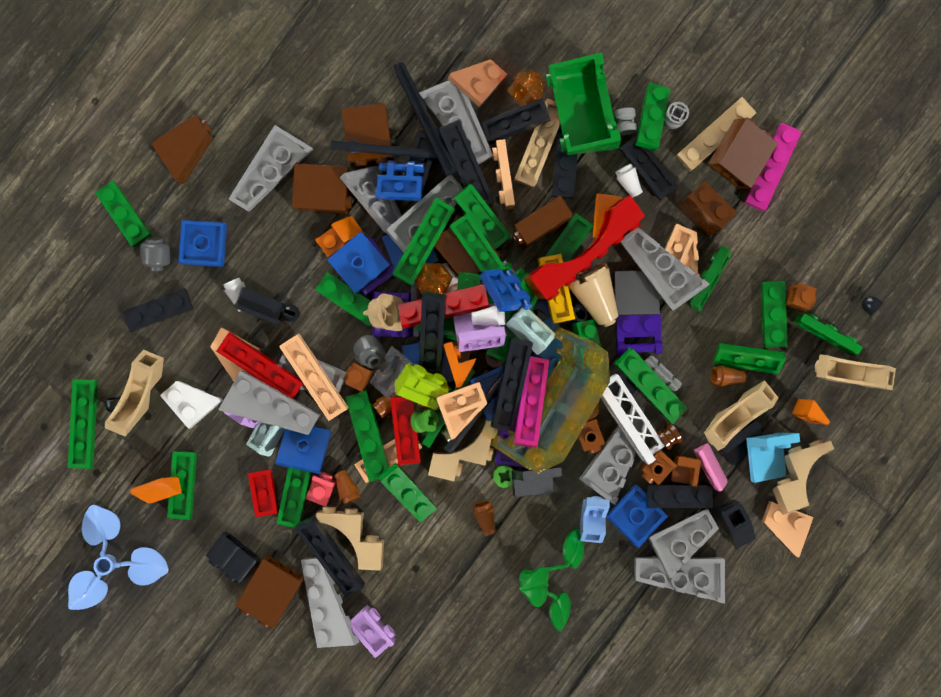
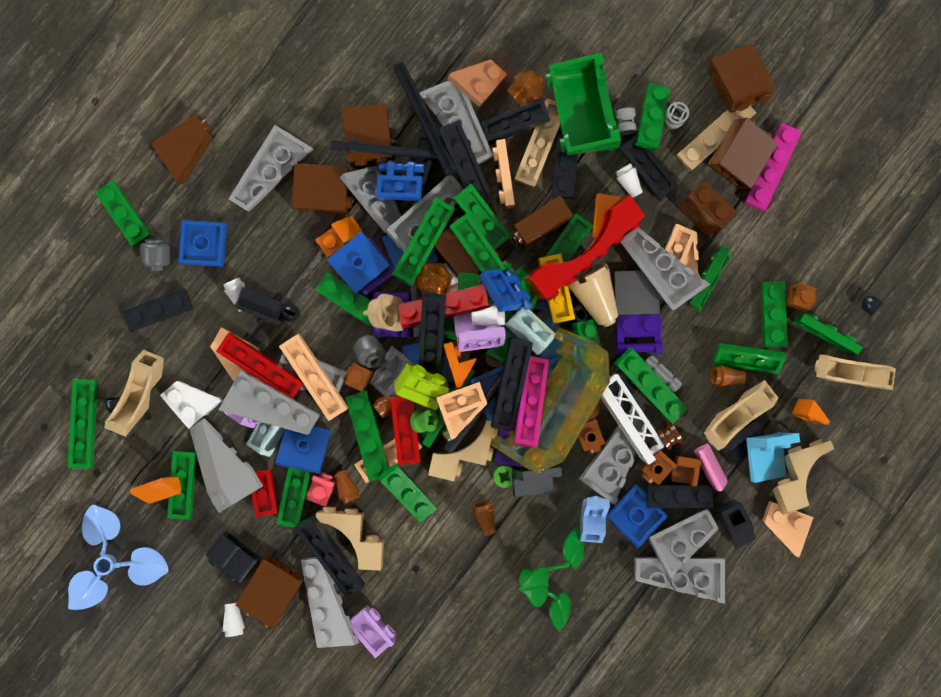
(223, 472): none -> light grey wedge
(233, 621): none -> white cone
(741, 78): none -> reddish brown brick

